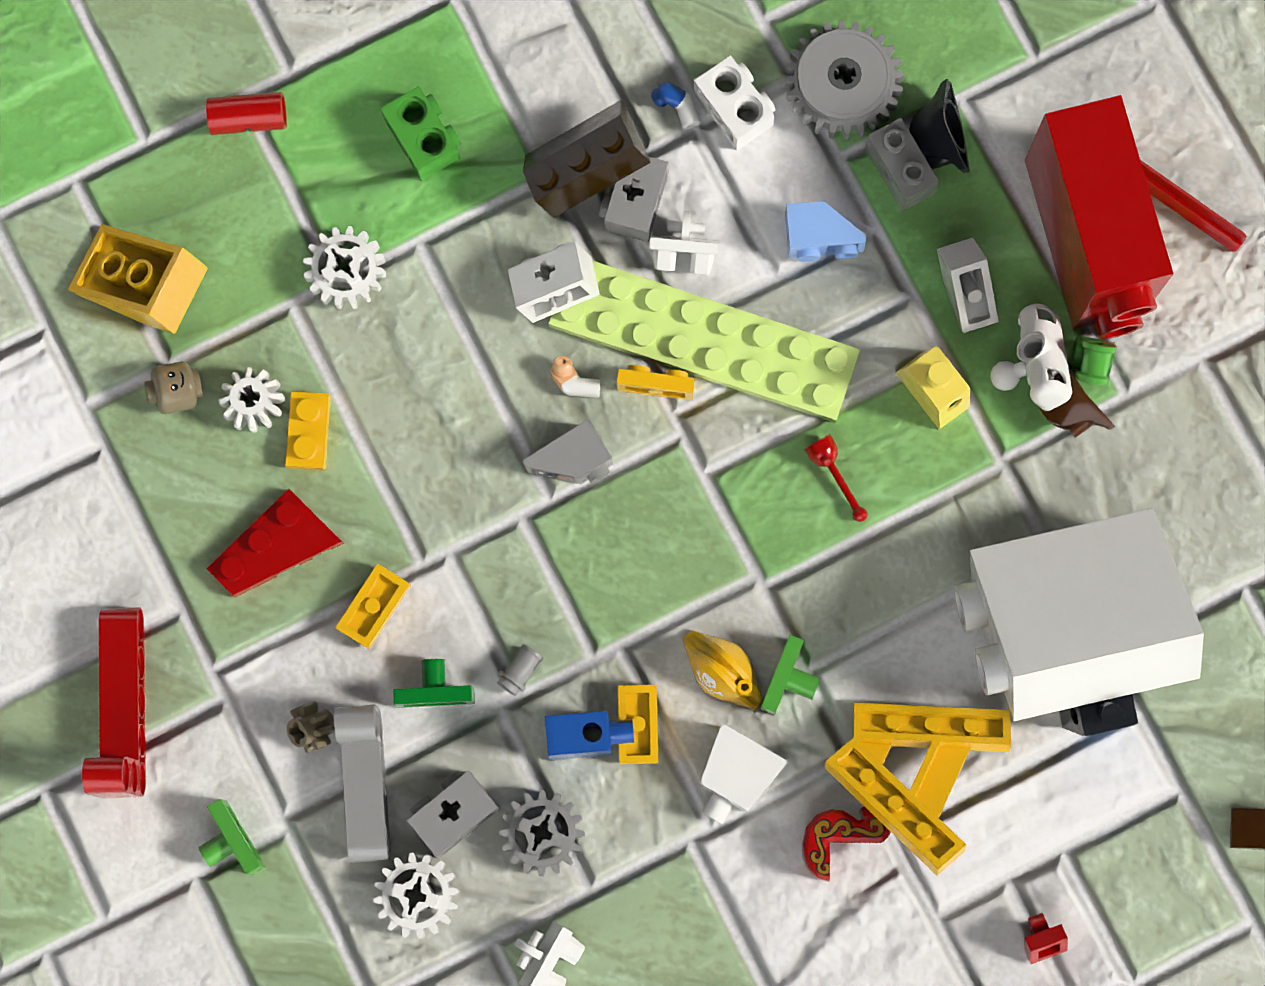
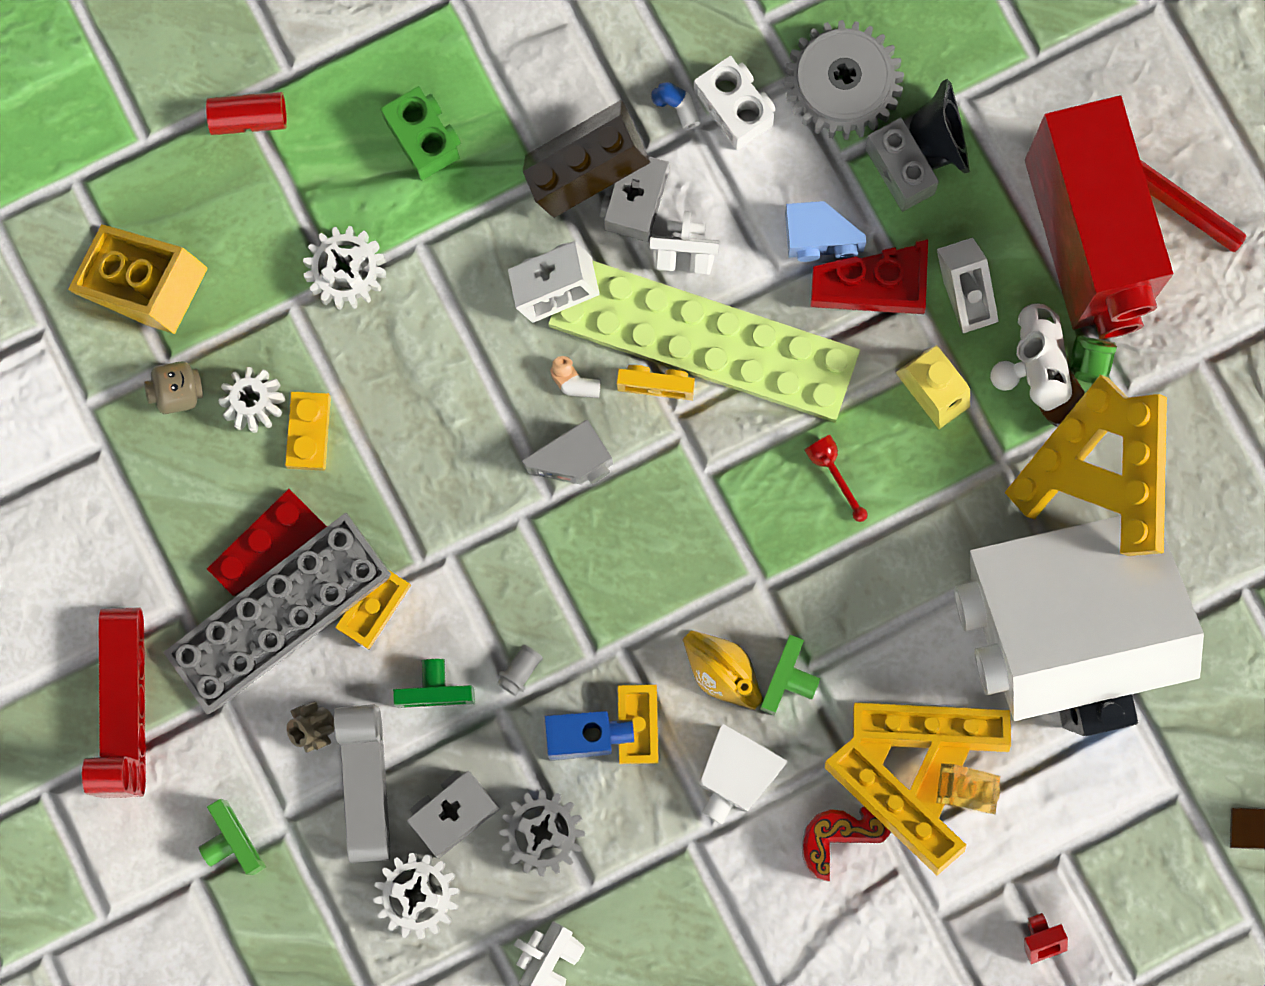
(277, 614): none -> light grey plate
(878, 282): none -> red wing
(968, 789): none -> clear yellow plate
(1134, 494): none -> yellow plate

